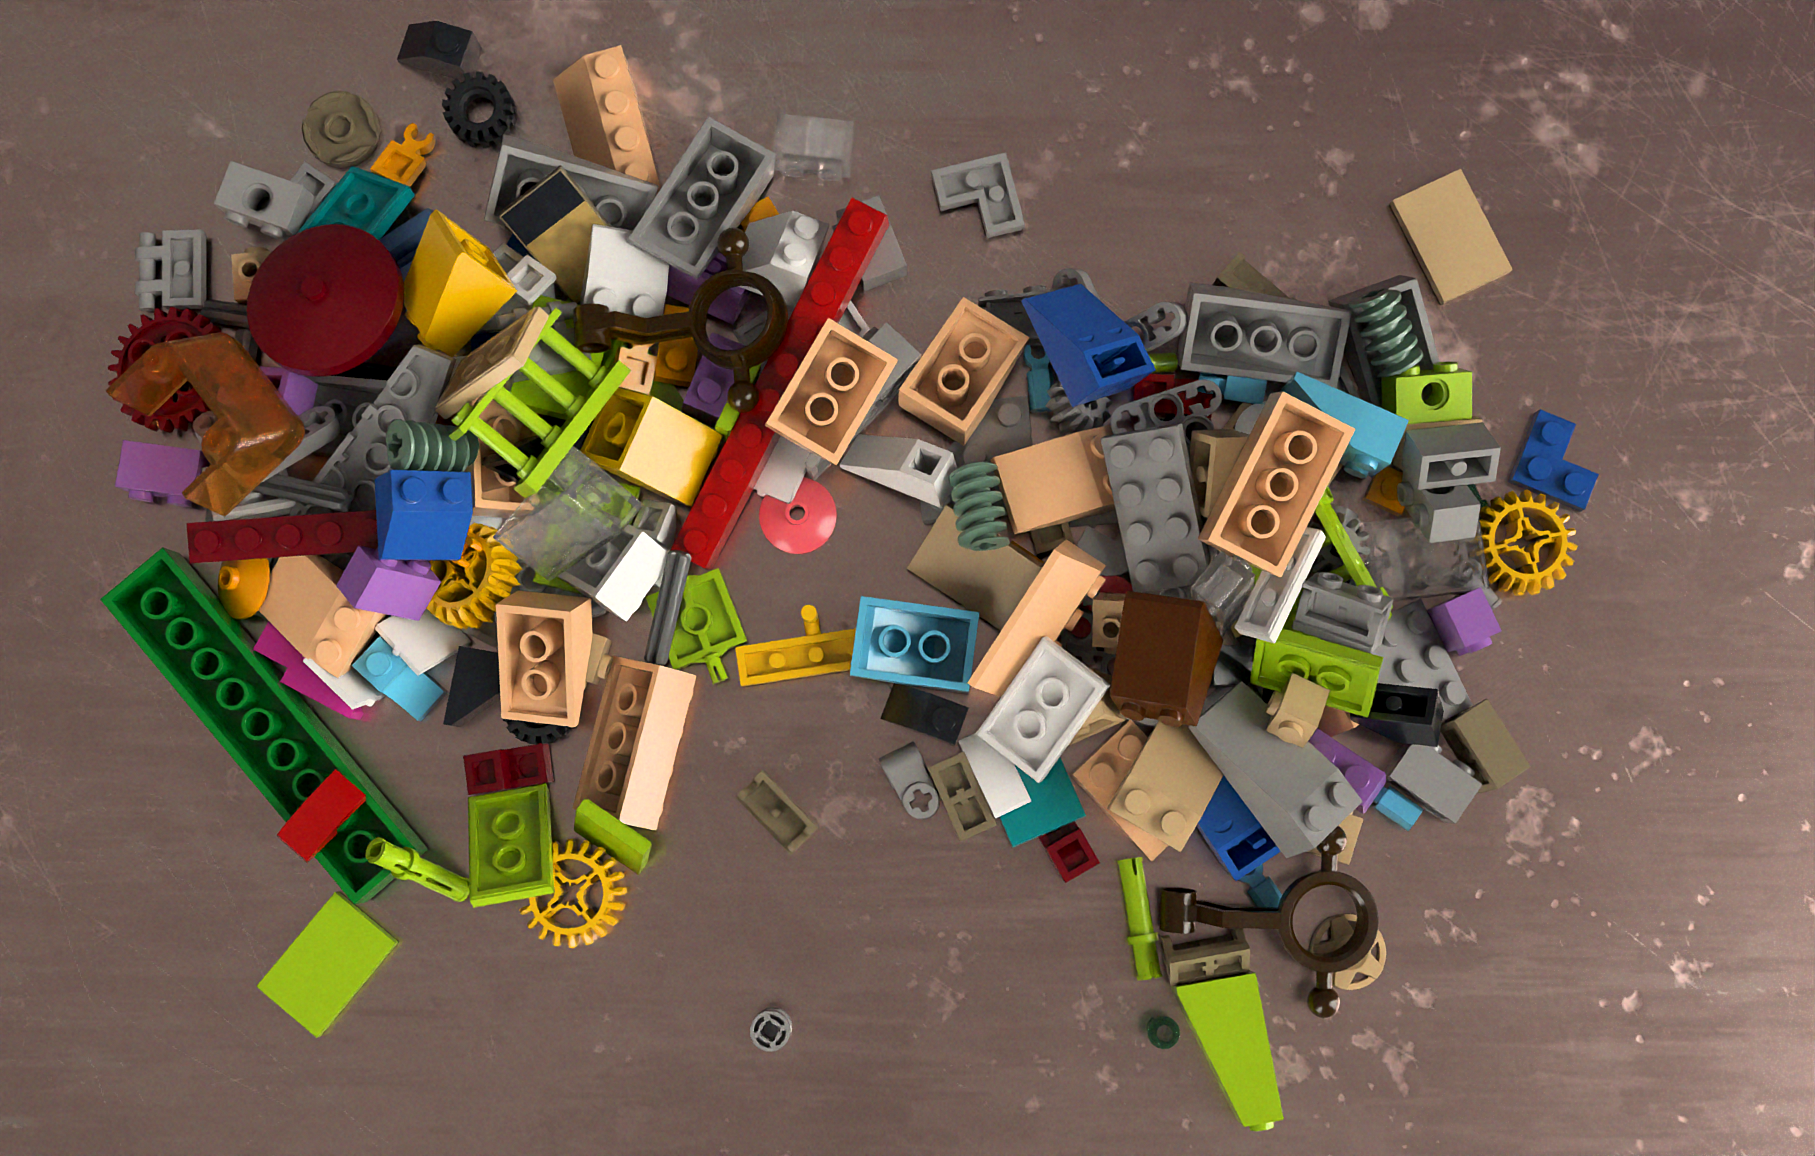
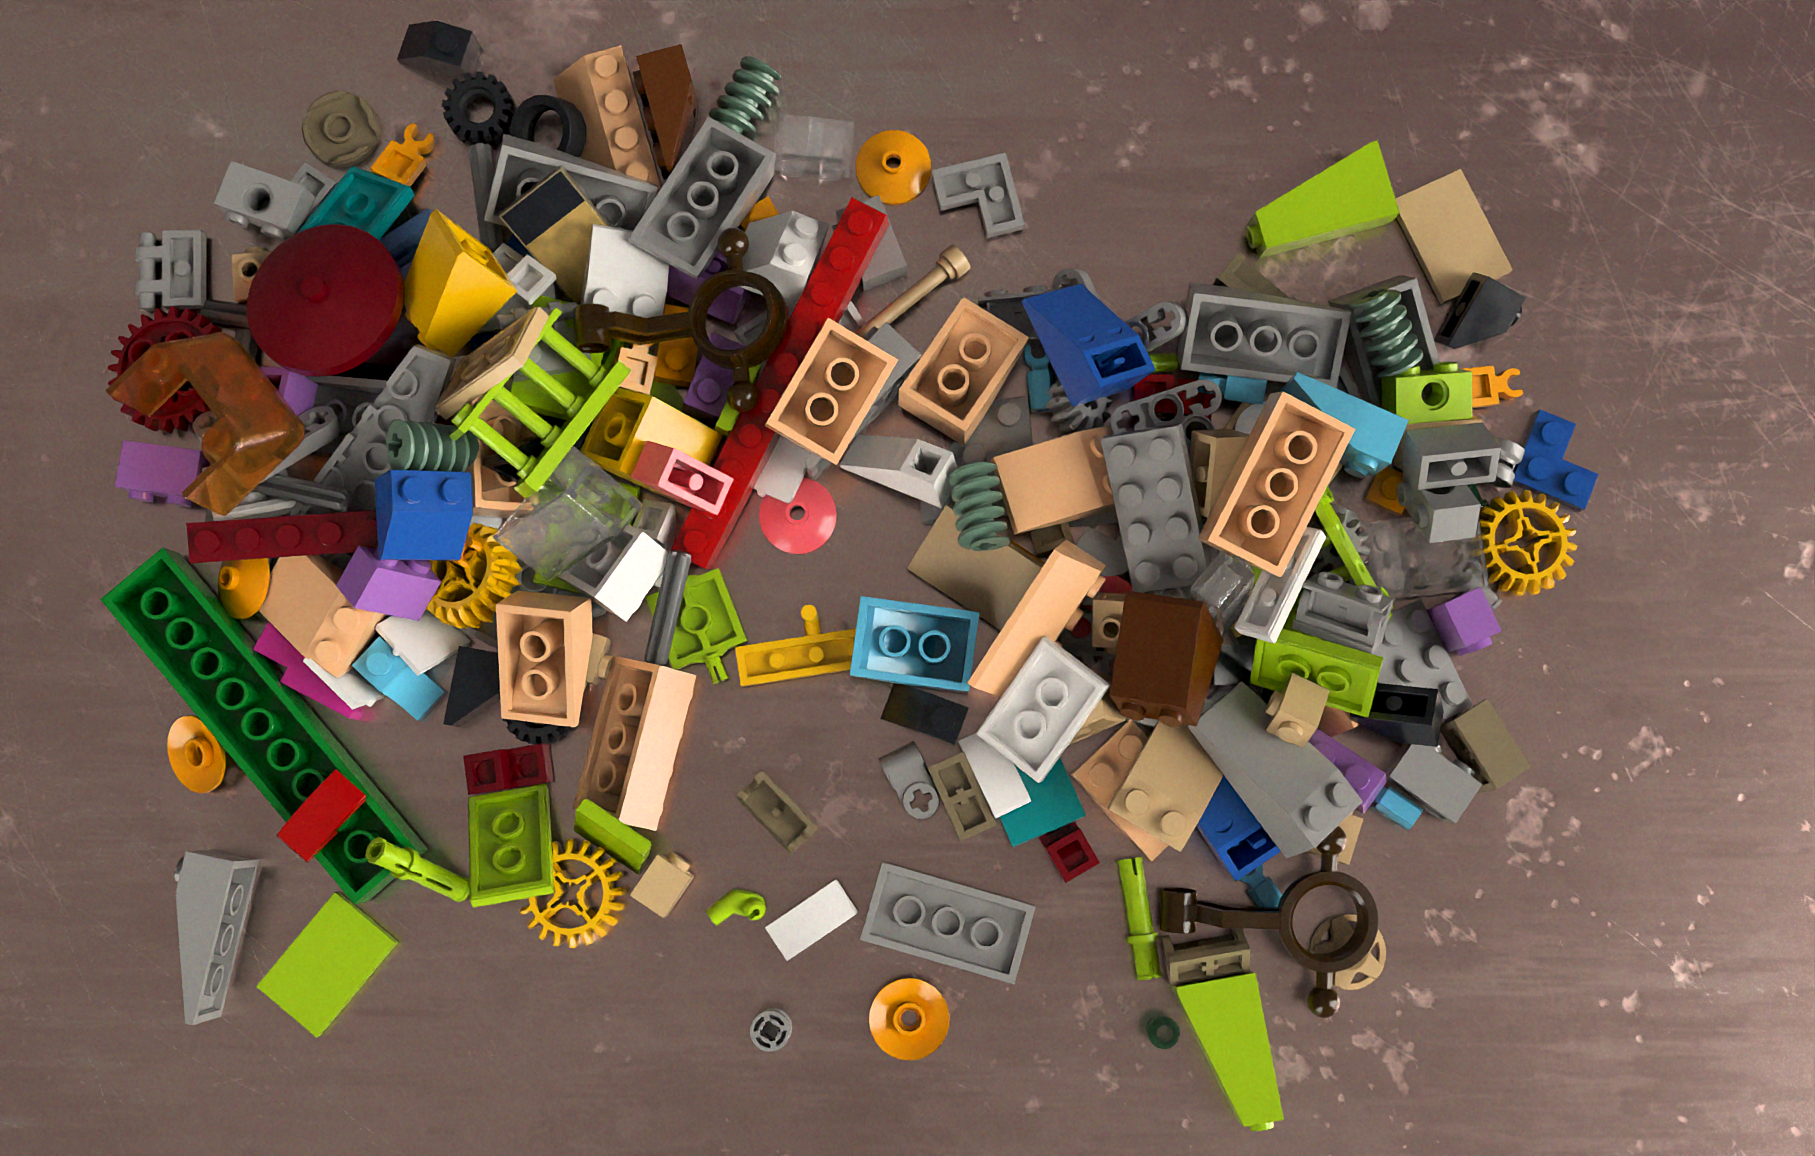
(195, 755): none -> light orange dish
(210, 916): none -> light grey slope
(482, 175): none -> light grey axle
(572, 121): none -> black tyre
(663, 883): none -> tan brick
(667, 103): none -> reddish brown slope
(682, 477): none -> coral brick
(737, 902): none -> lime arm
(745, 95): none -> sand green piece
(811, 920): none -> white slope
(893, 184): none -> light orange dish
(905, 1040): none -> light orange dish
(948, 922): none -> light grey plate
(950, 265): none -> tan piece
(1330, 205): none -> lime slope
(1480, 312): none -> black slope
(1489, 388): none -> light orange plate
(1510, 455): none -> light grey wheel

